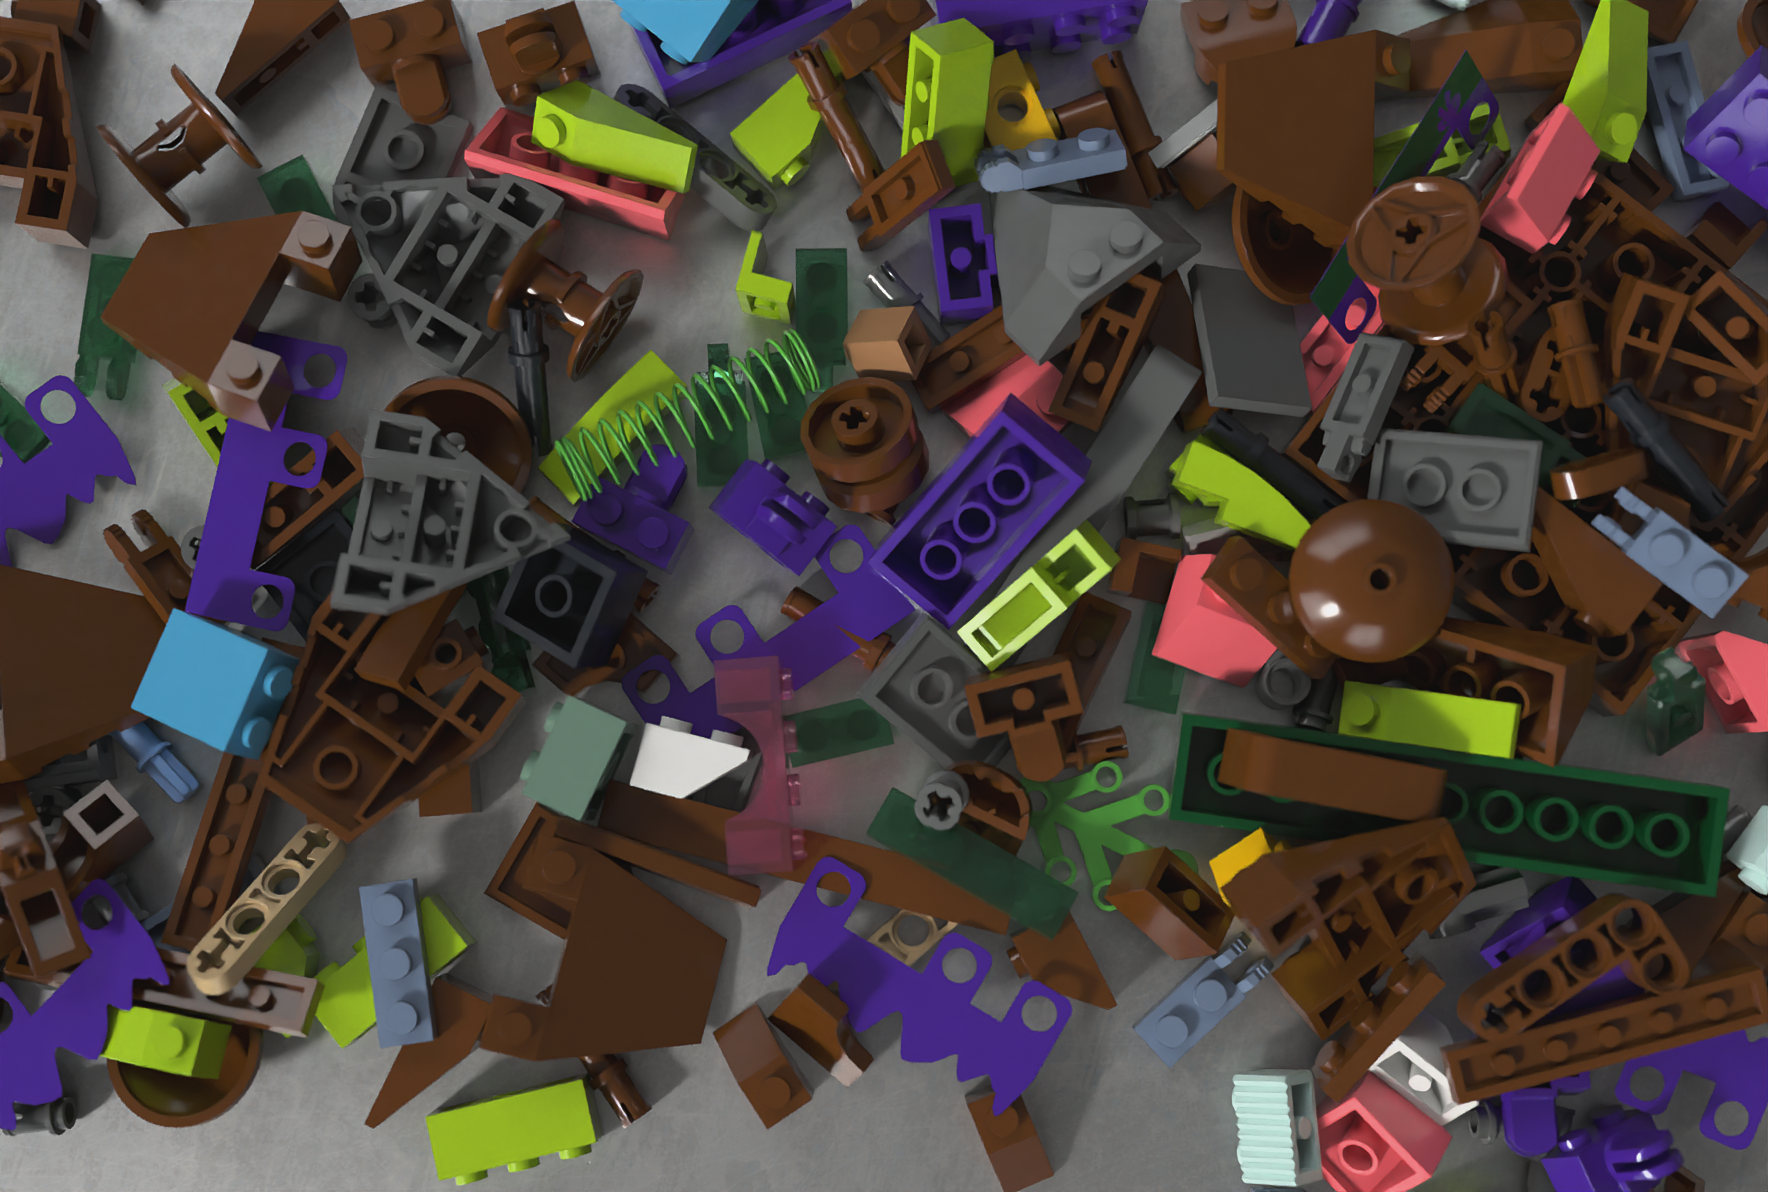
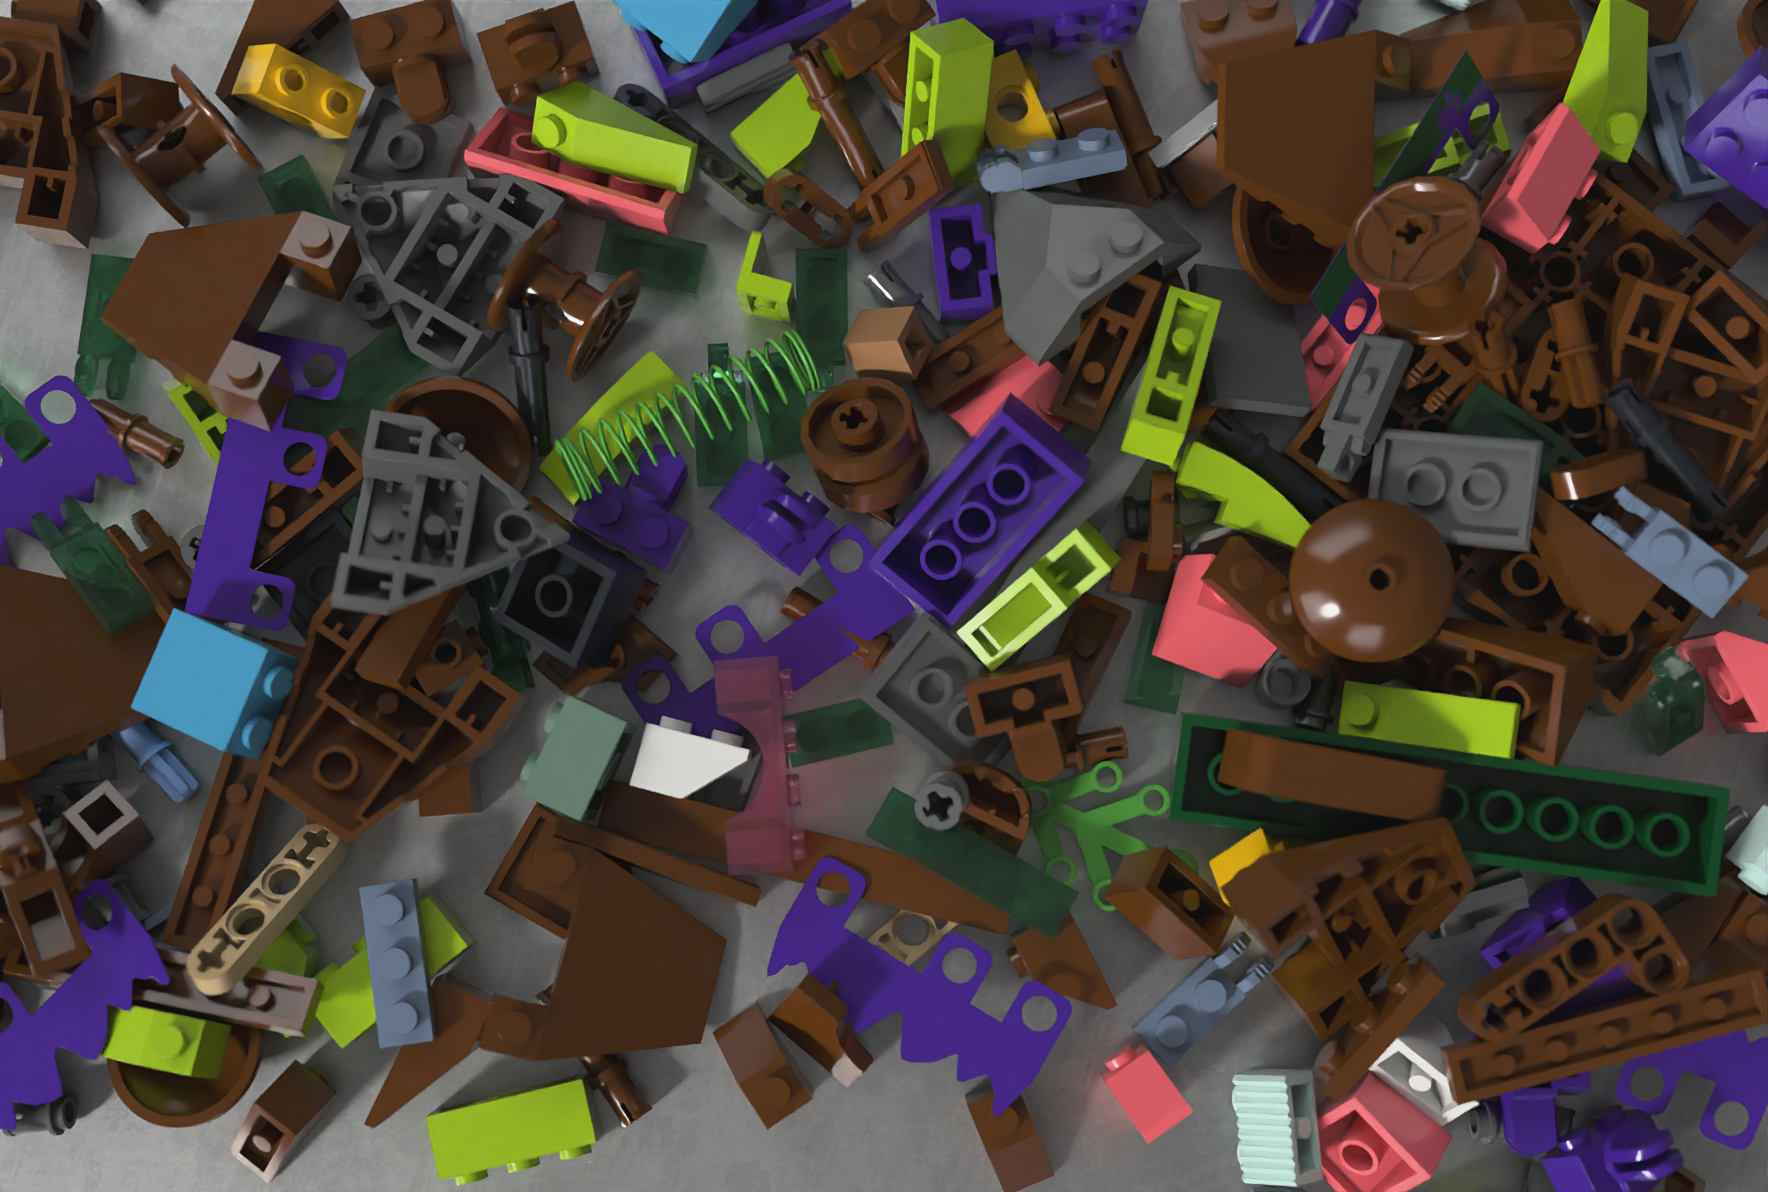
(95, 568): none -> clear green hinge
(129, 106): none -> reddish brown slope
(138, 434): none -> reddish brown axle
(282, 1120): none -> reddish brown slope
(298, 91): none -> yellow brick
(367, 382): none -> clear green plate
(665, 261): none -> clear green plate
(746, 80): none -> dark grey tile
(801, 217): none -> reddish brown beam
(1144, 1091): none -> coral slope
(1164, 534): none -> reddish brown plate
(1171, 376): none -> lime slope

